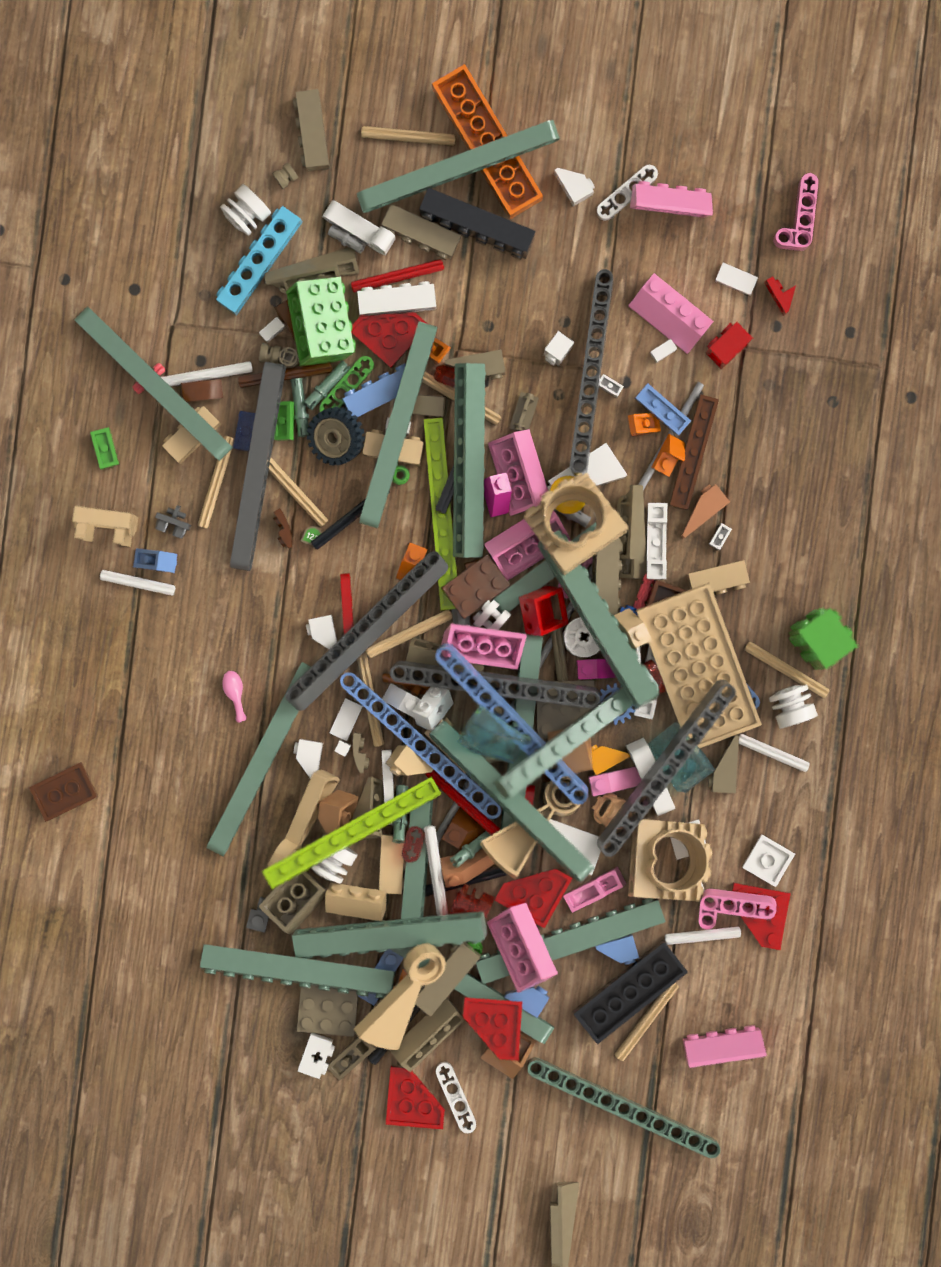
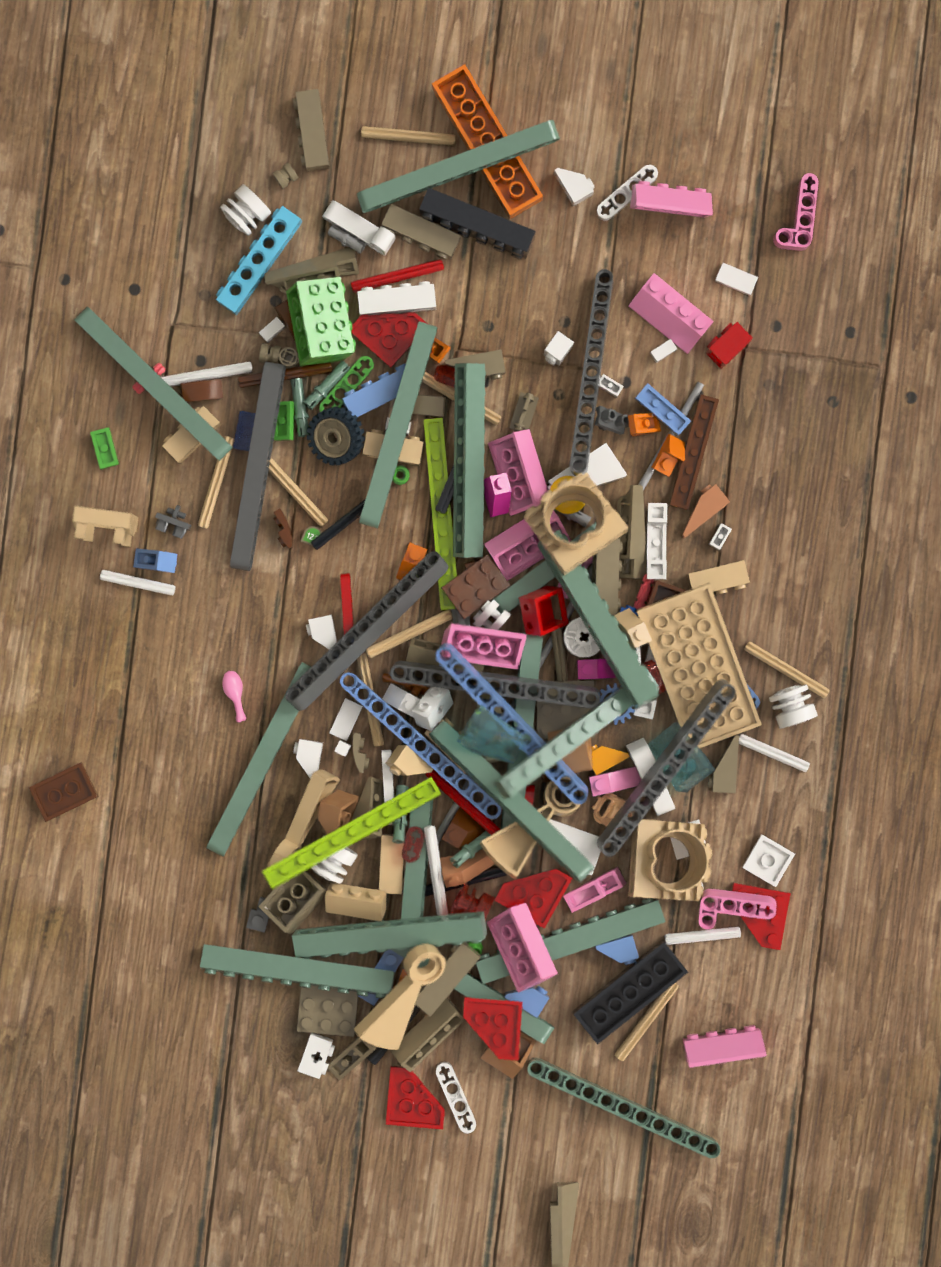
(611, 420): none -> dark grey hips
(782, 299): red slope -> none
(822, 638): bright green brick -> none

